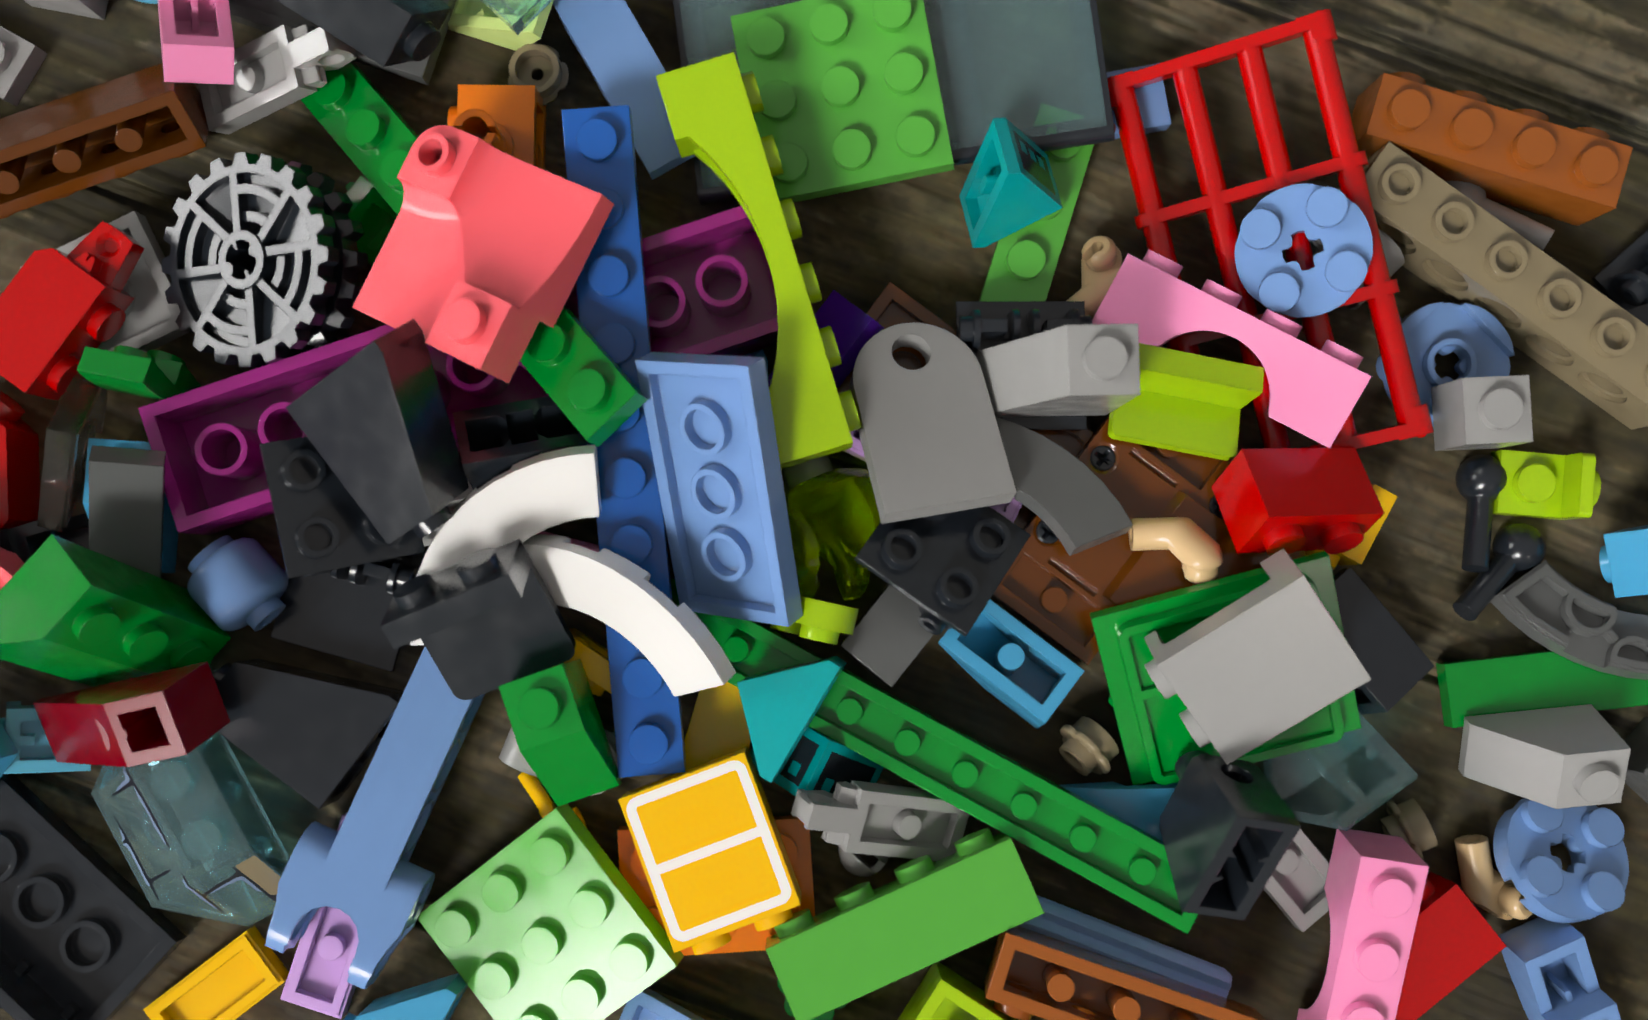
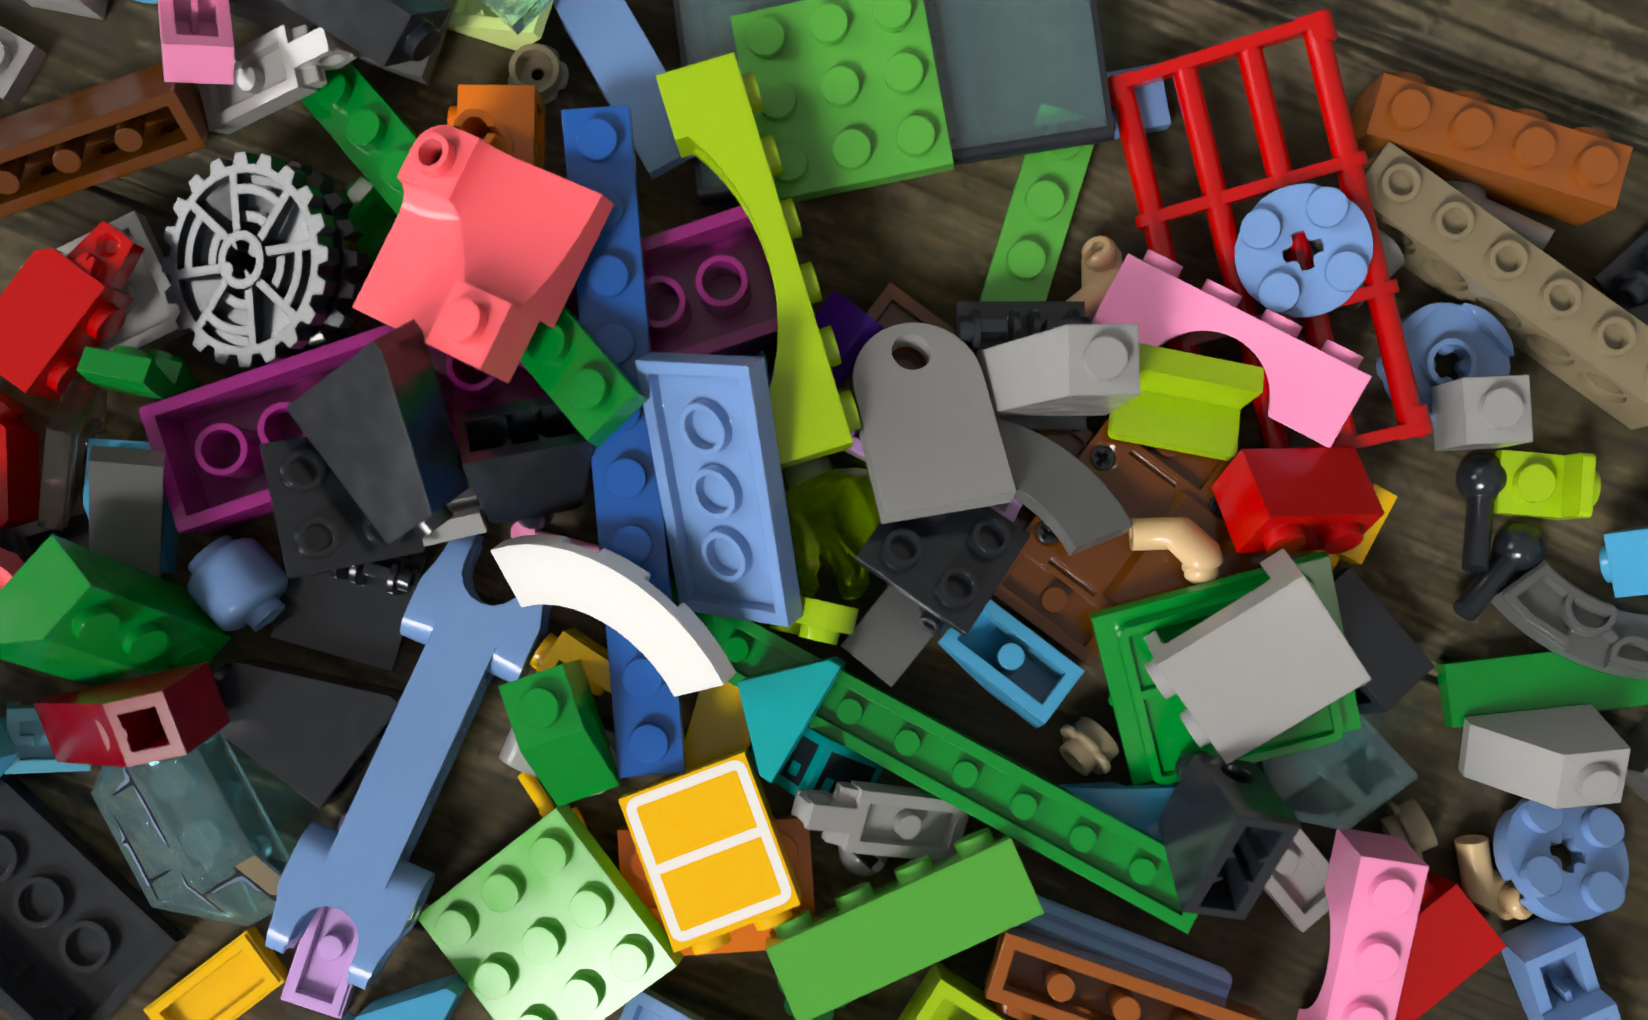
(482, 620): black bracket -> none
(518, 505): white tile -> none
(1007, 185): teal slope -> none

